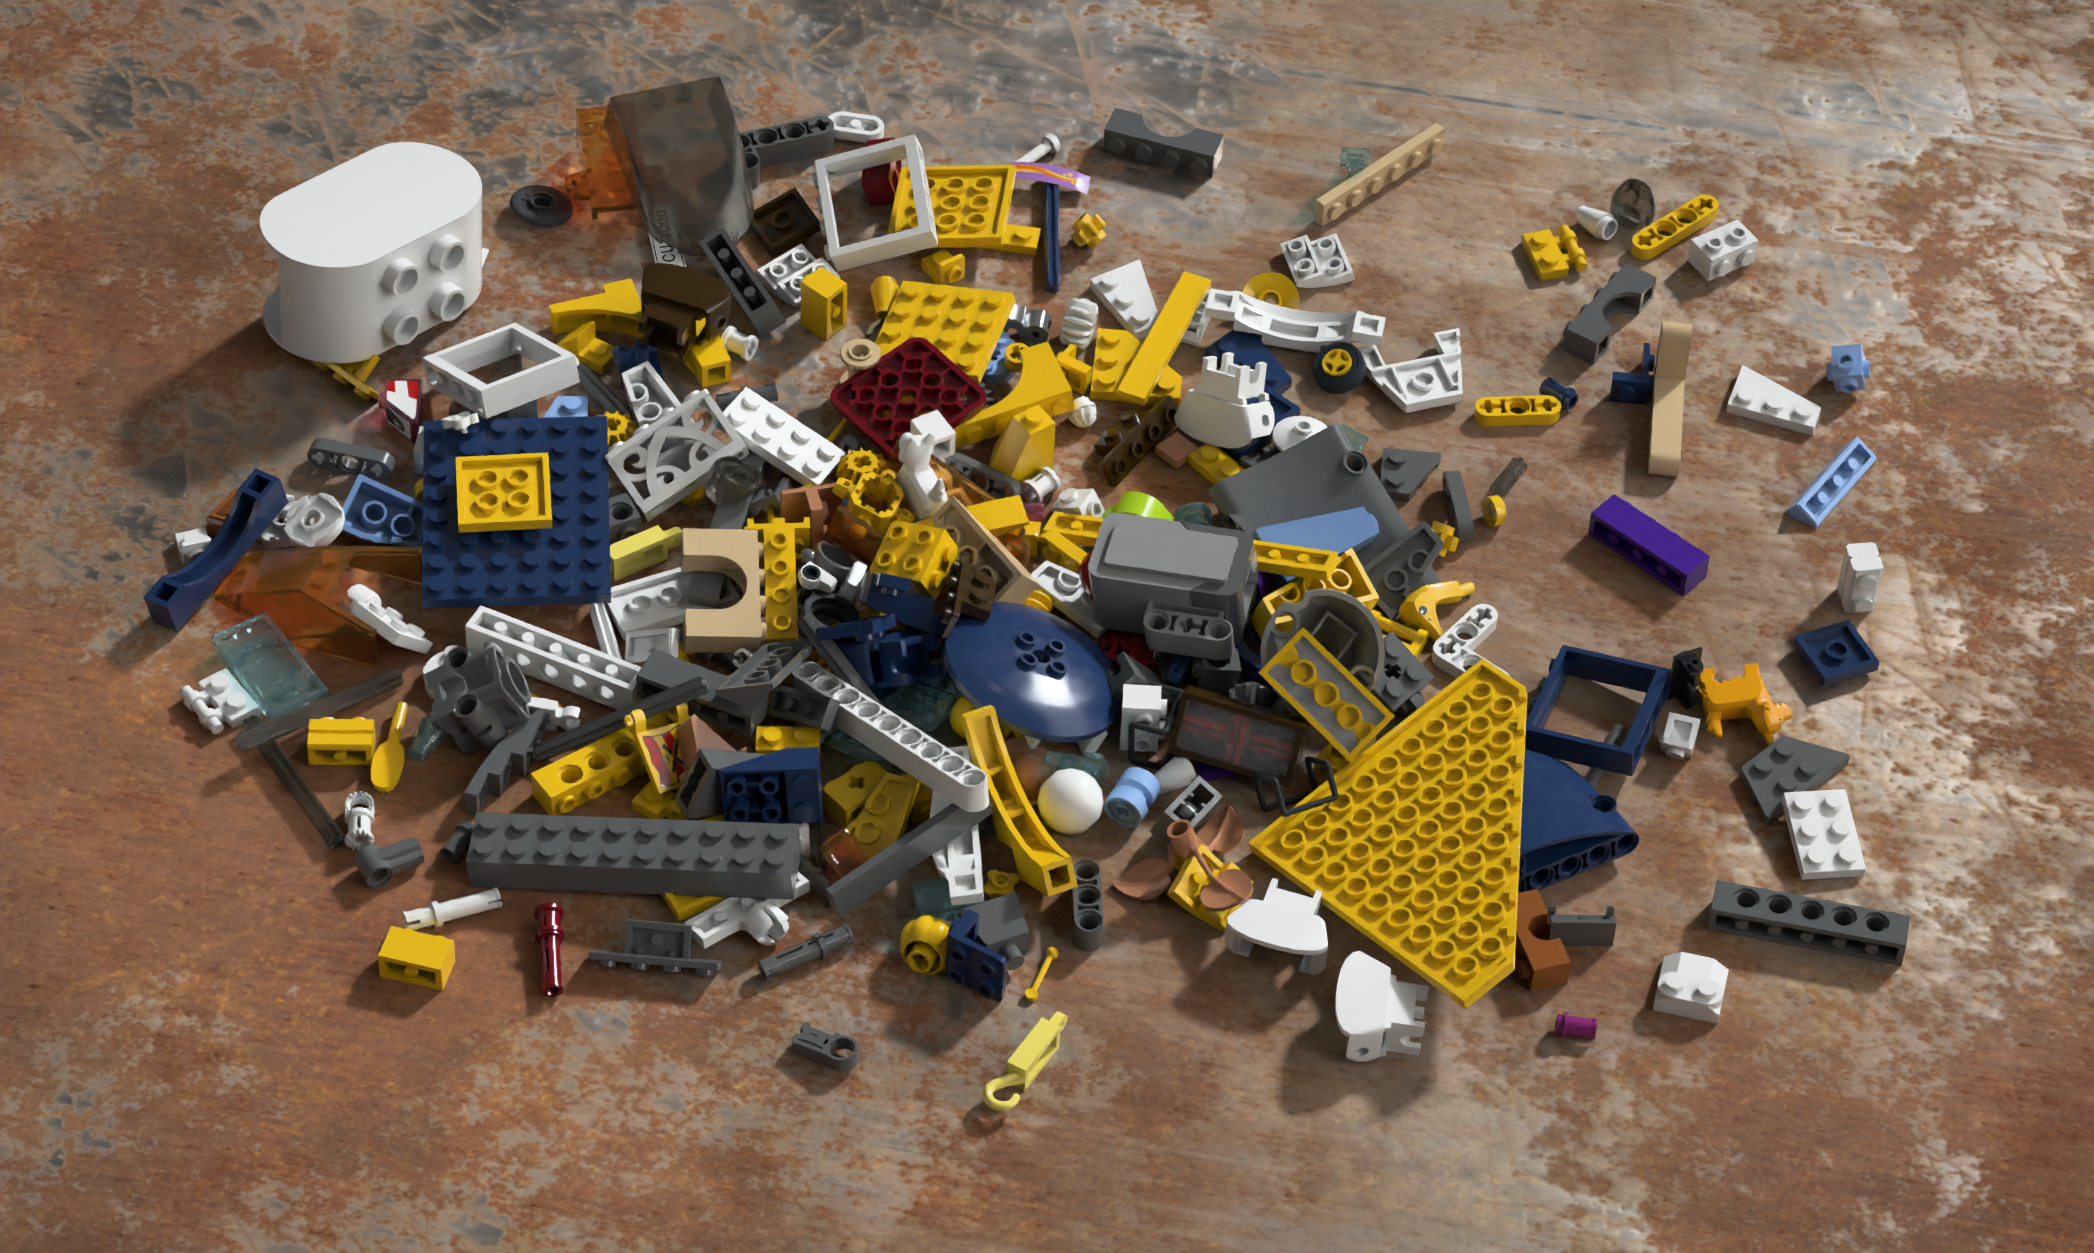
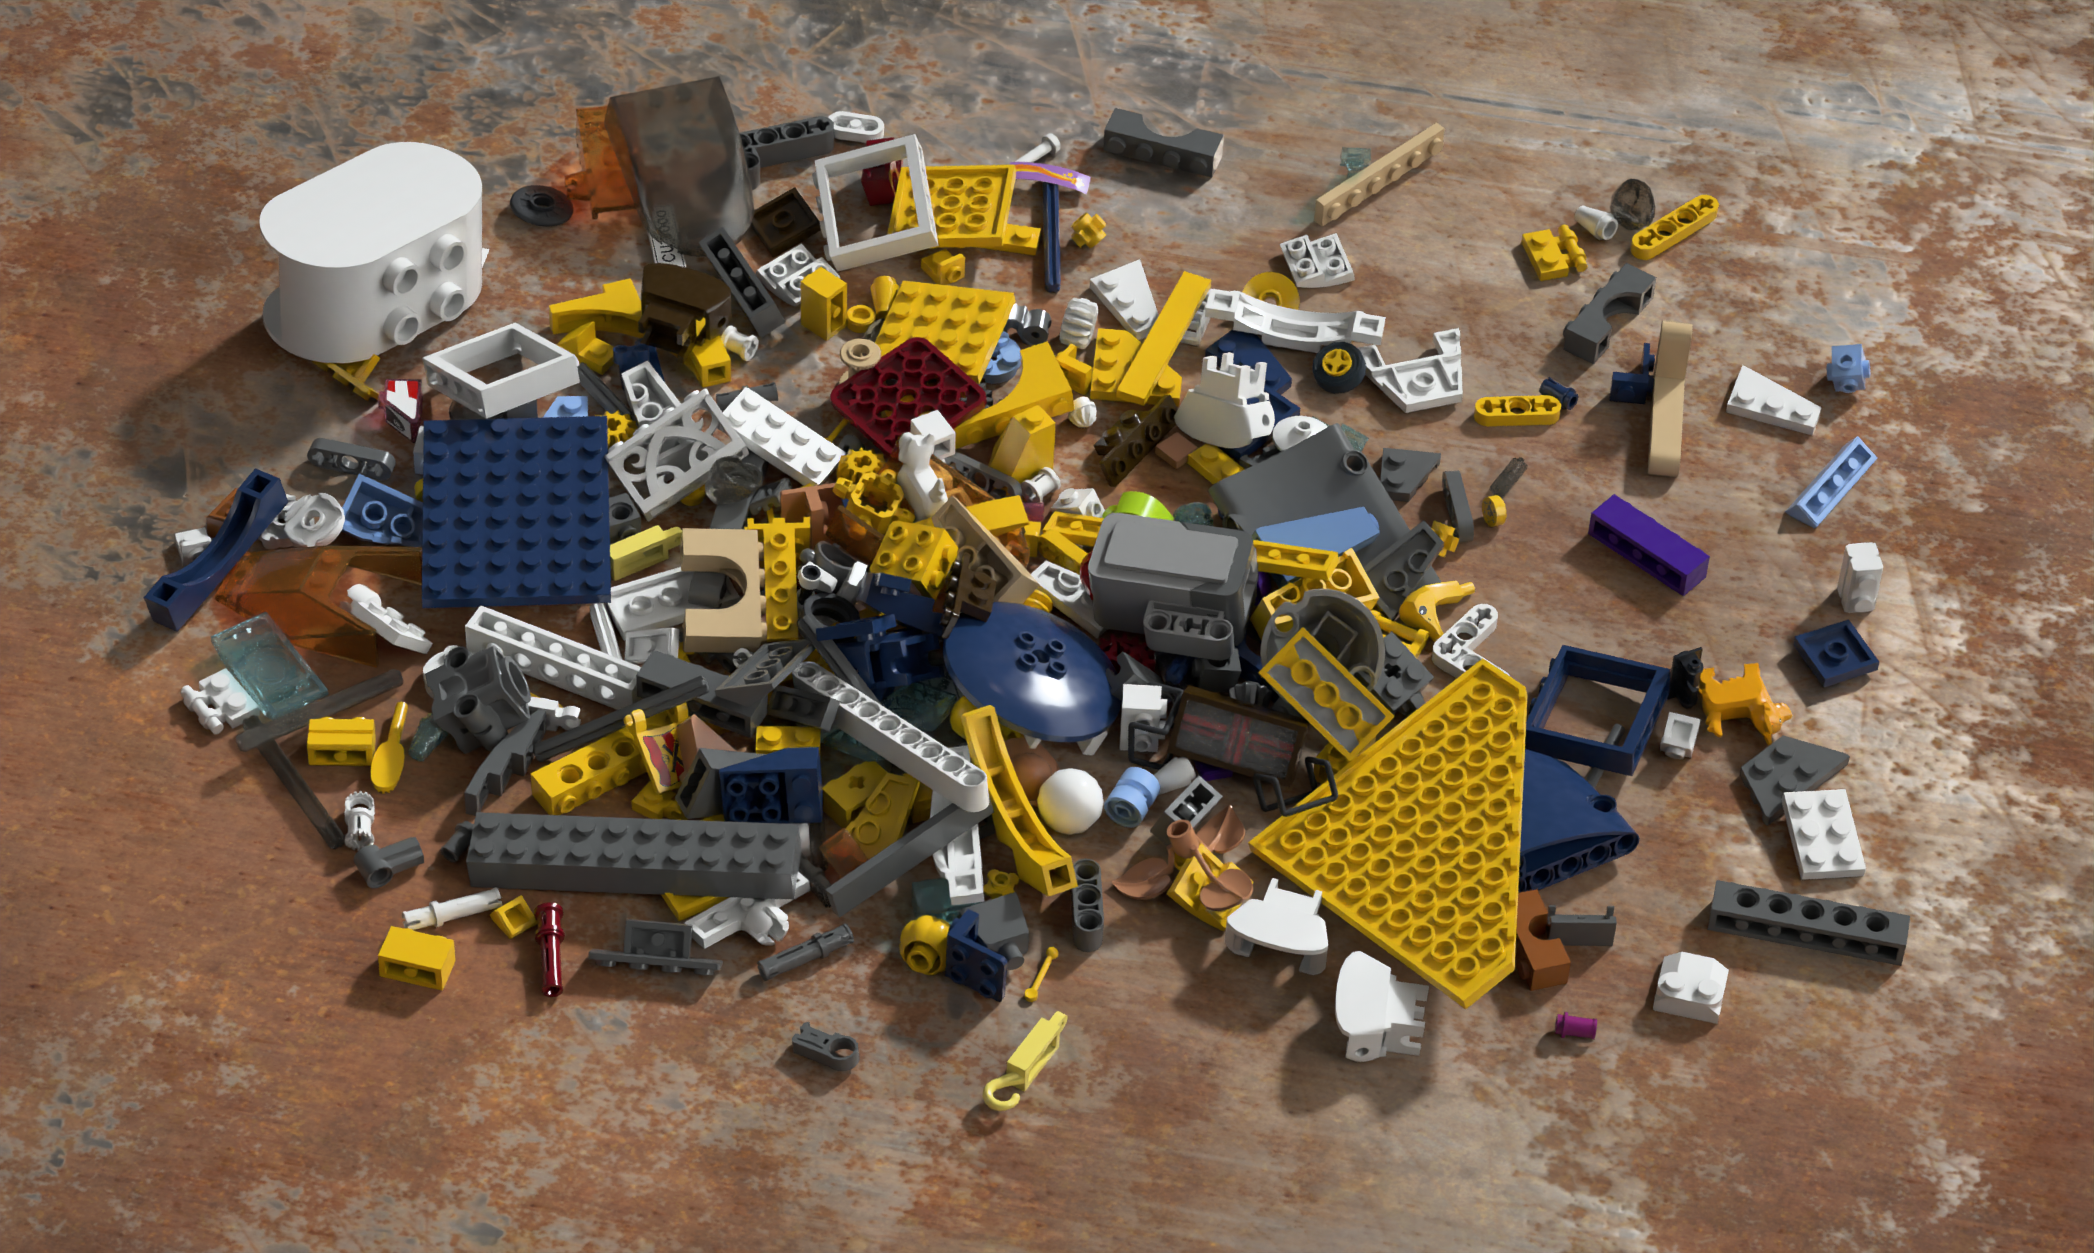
(460, 421): white piece -> none
(503, 492): yellow plate -> none
(514, 917): none -> yellow slope
(860, 318): none -> yellow tile
(1013, 350): yellow bush -> none
(1091, 763): clear light blue wing -> none
(1722, 250): white brick -> none

